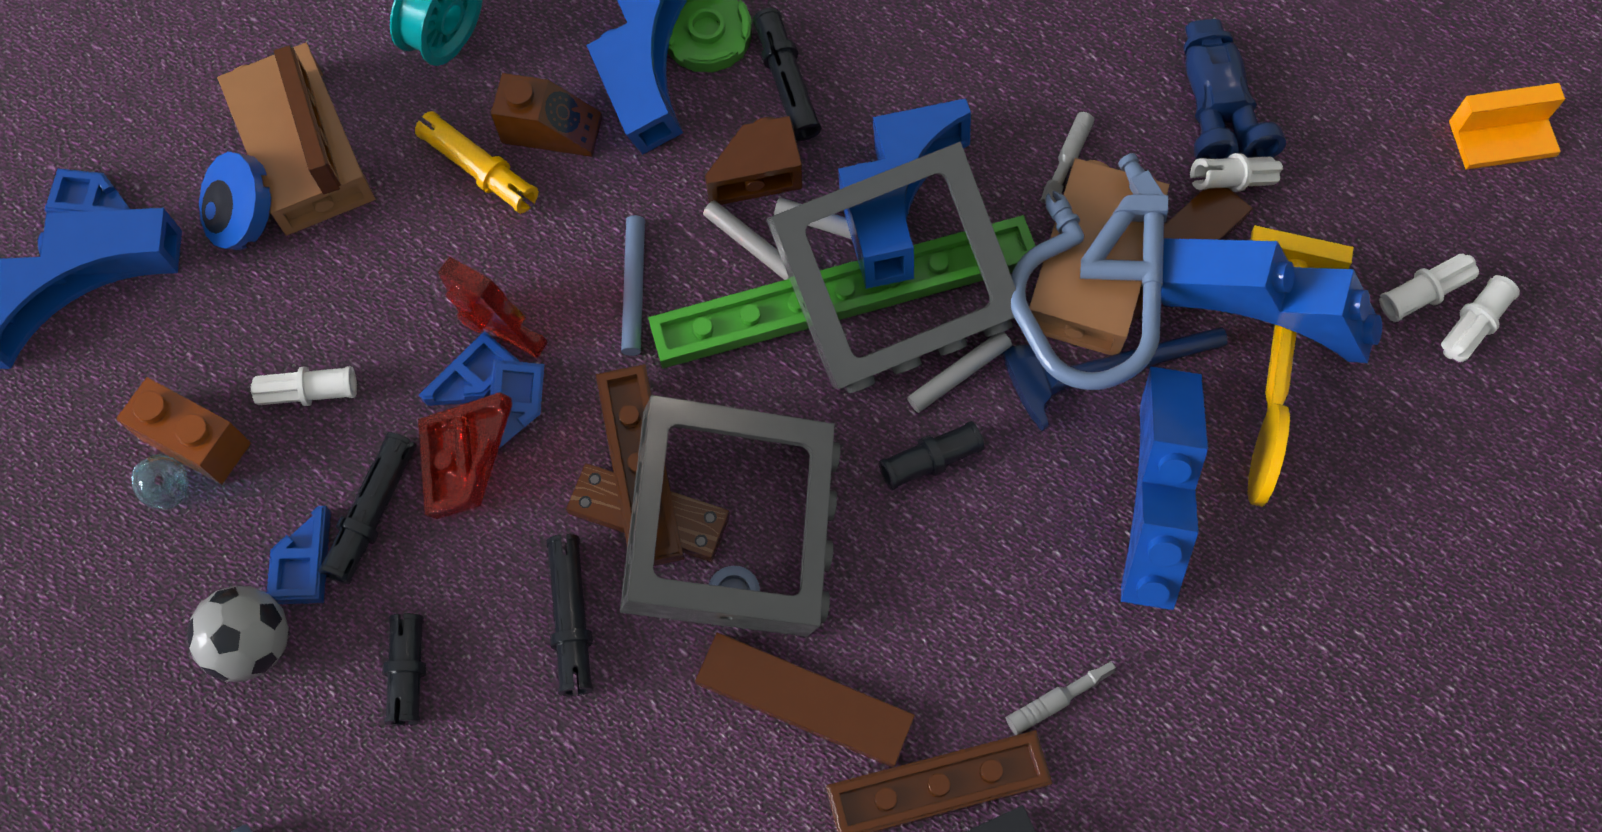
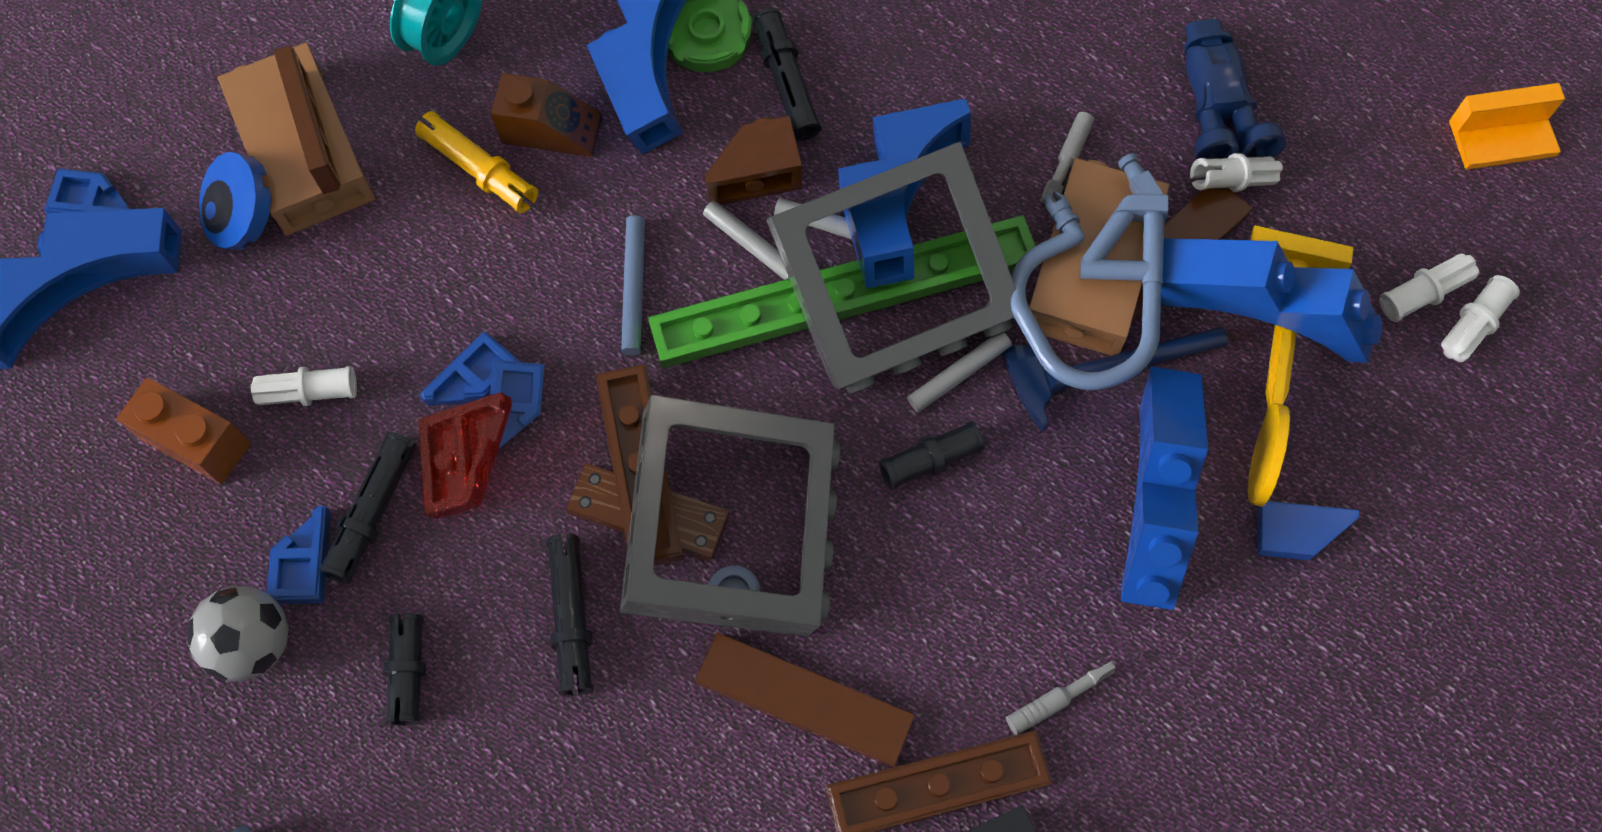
(161, 496): clear light blue piece -> none
(485, 306): clear red wing -> none
(1299, 529): none -> blue tile

